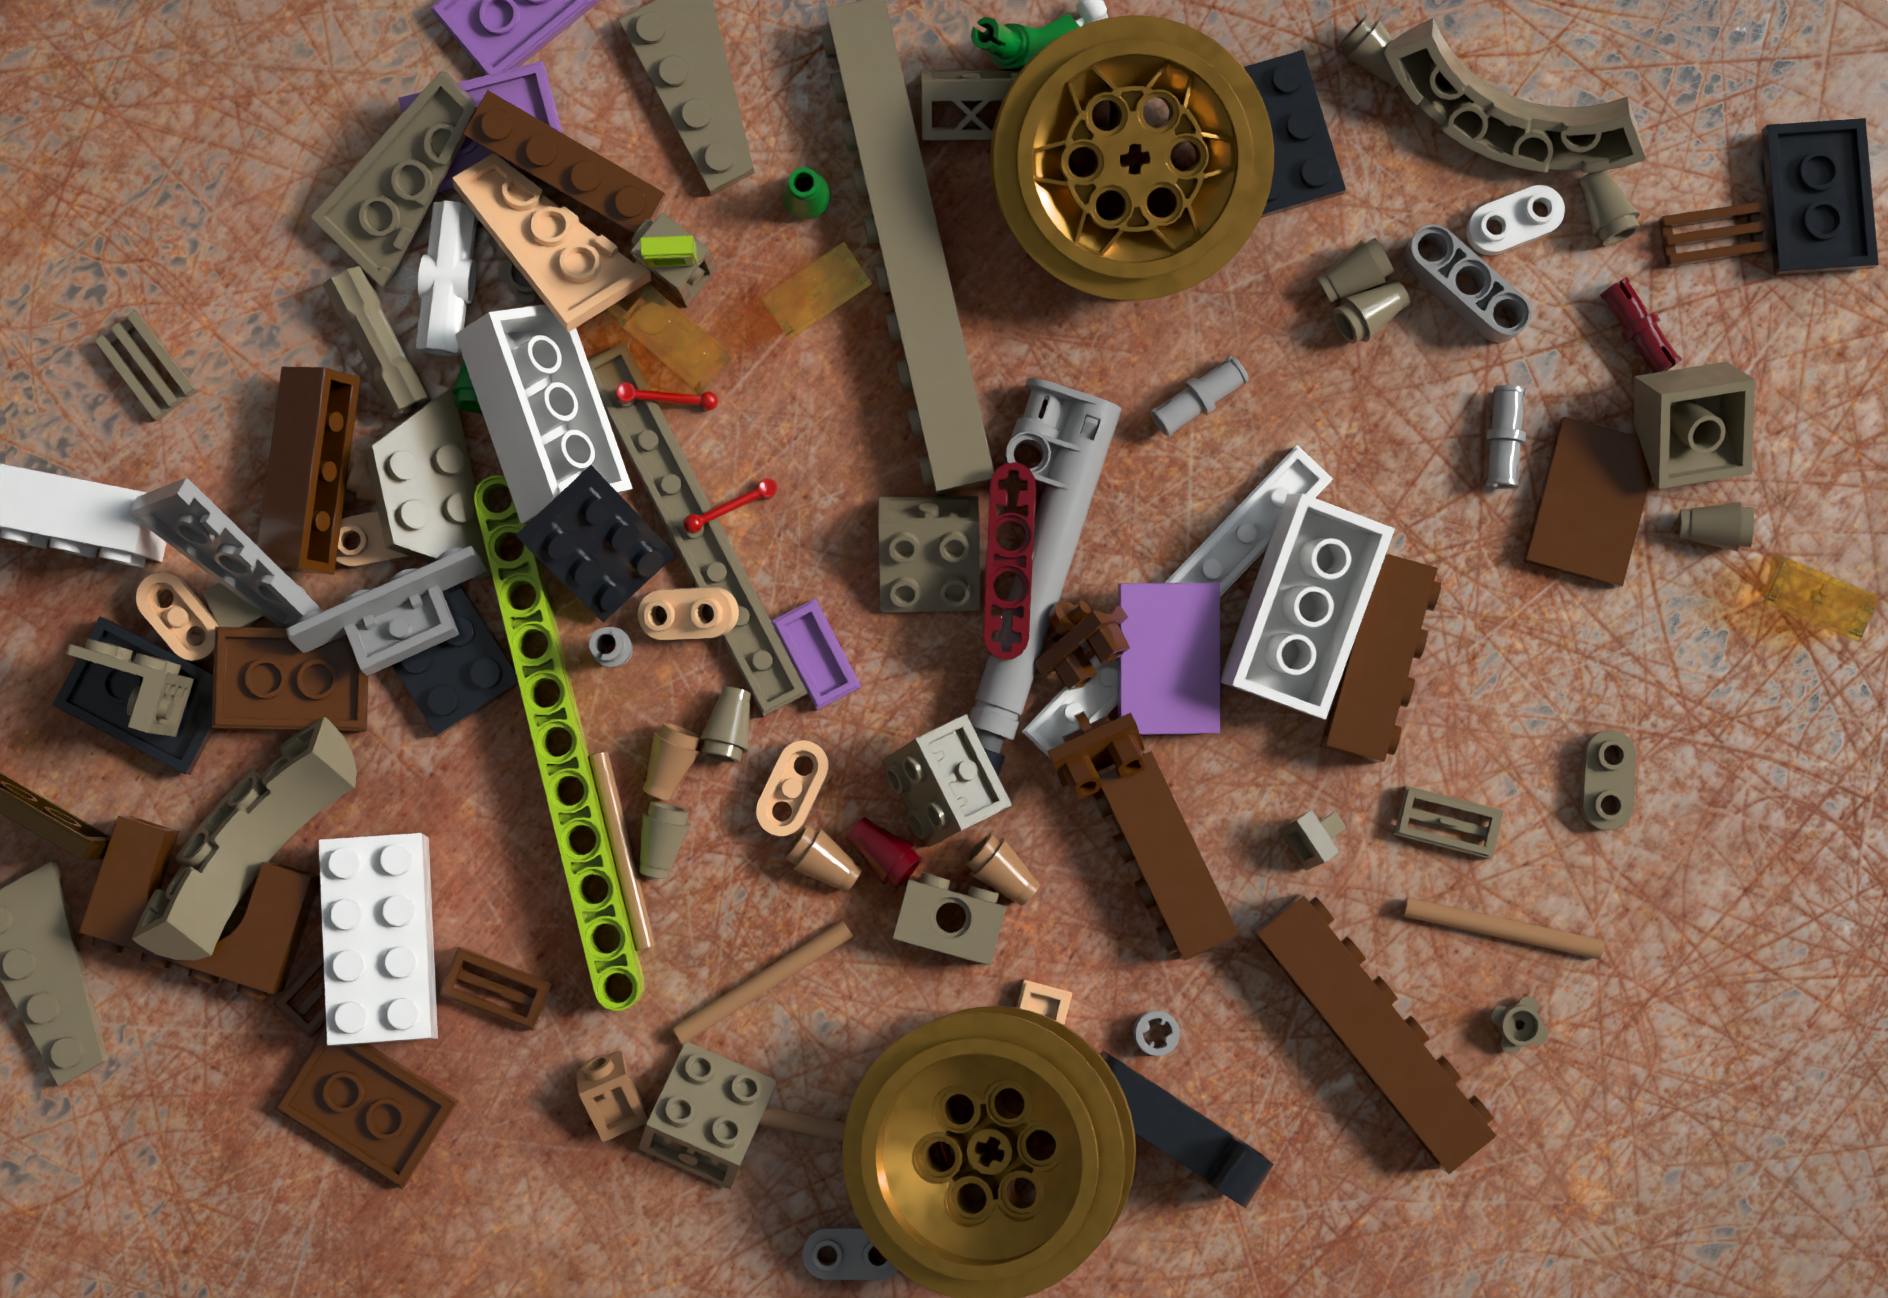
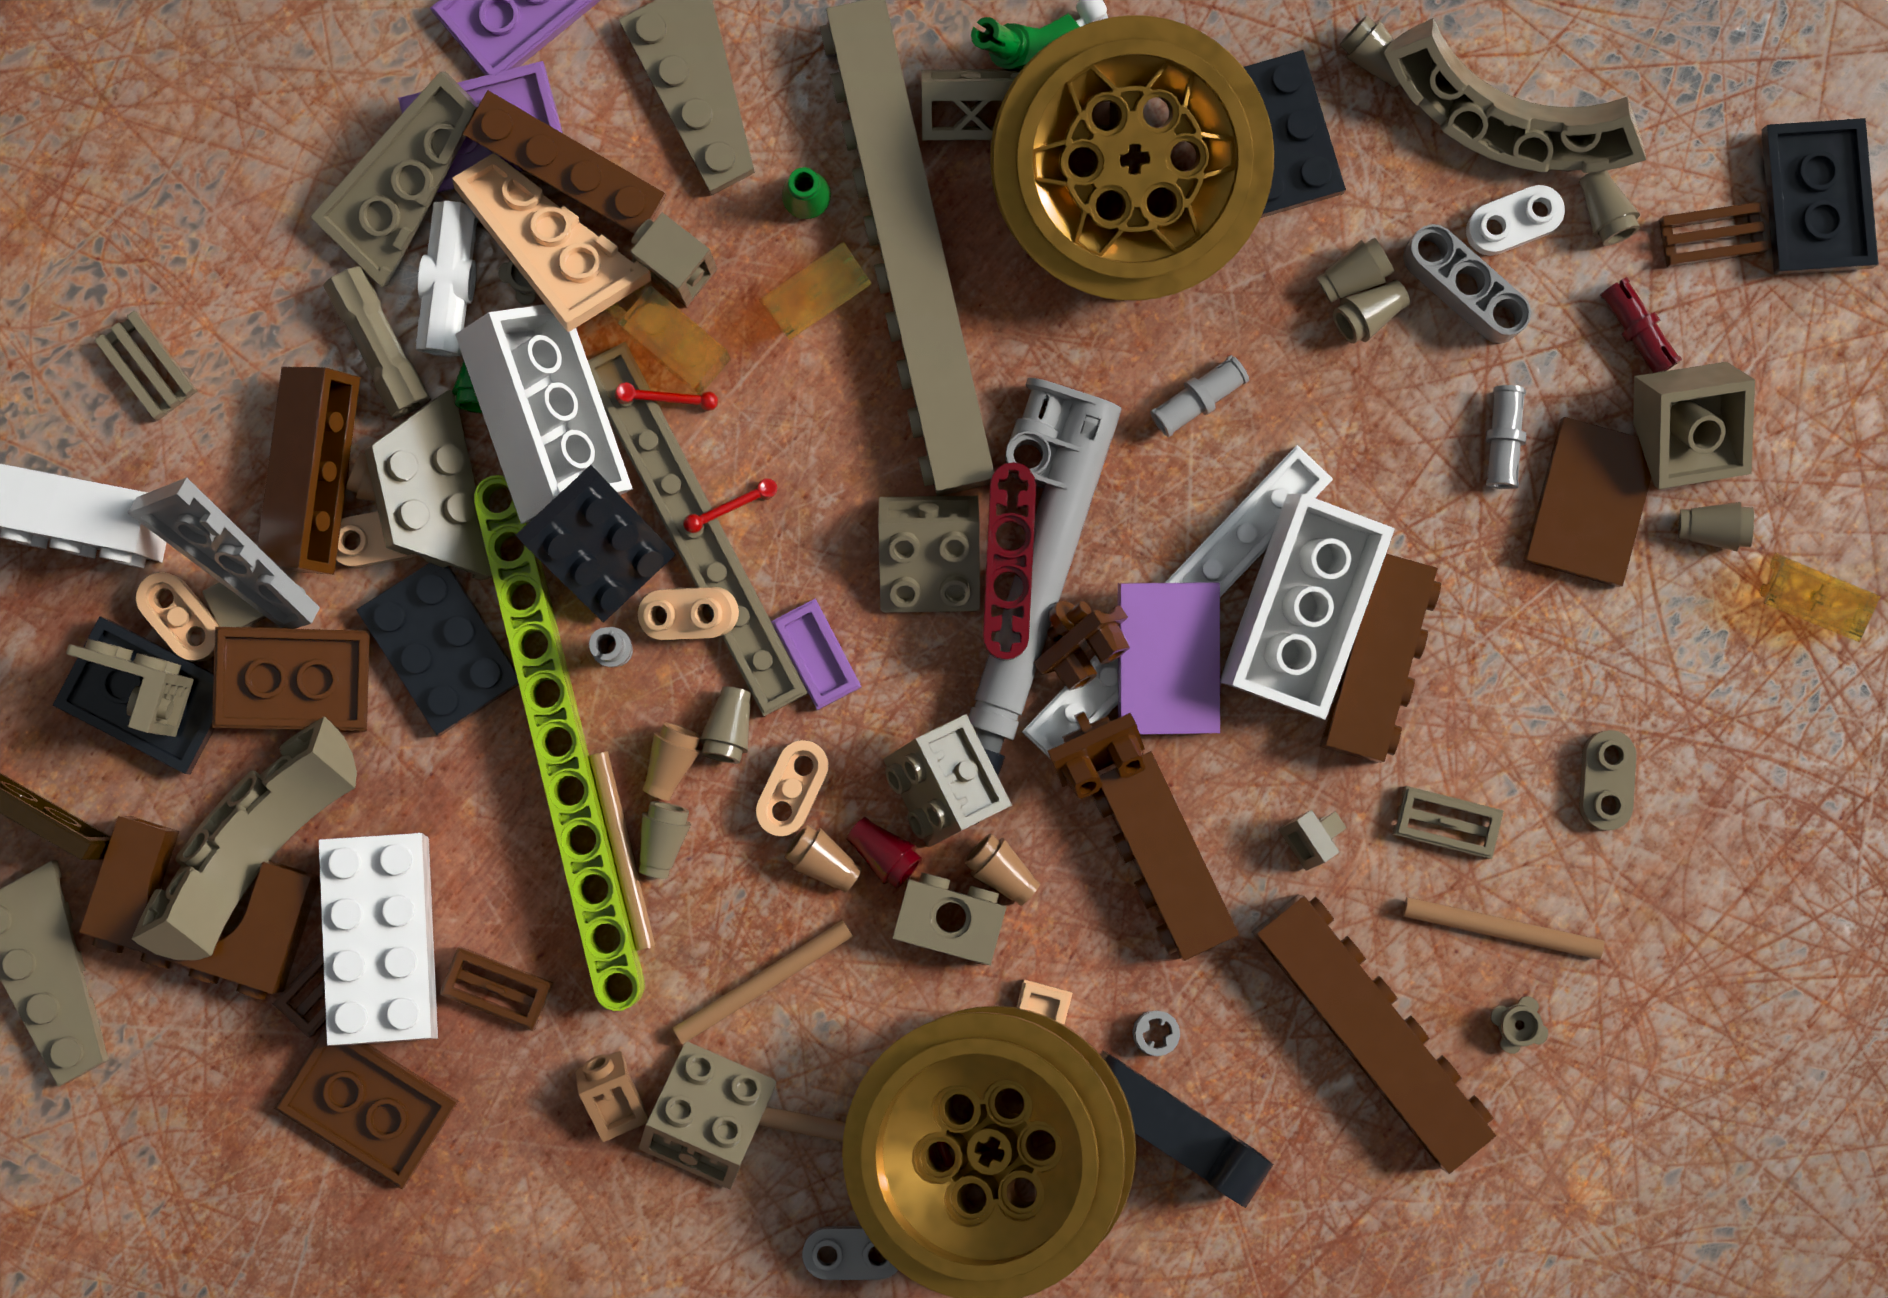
(393, 618): light grey bracket -> none
(669, 251): lime tile -> none

